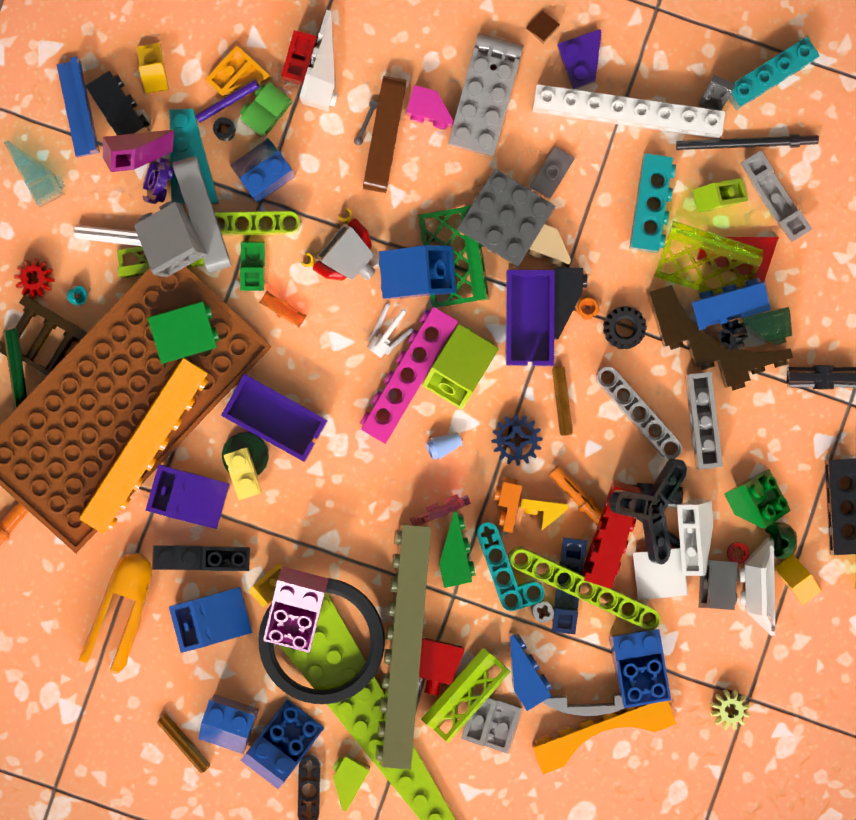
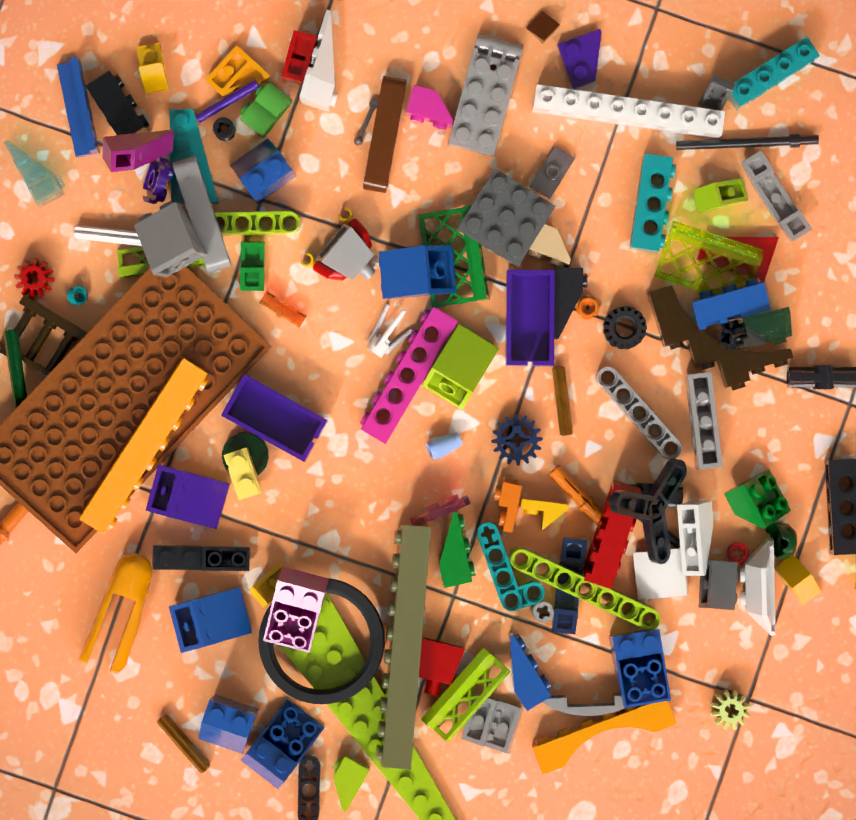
(183, 331): green brick -> none

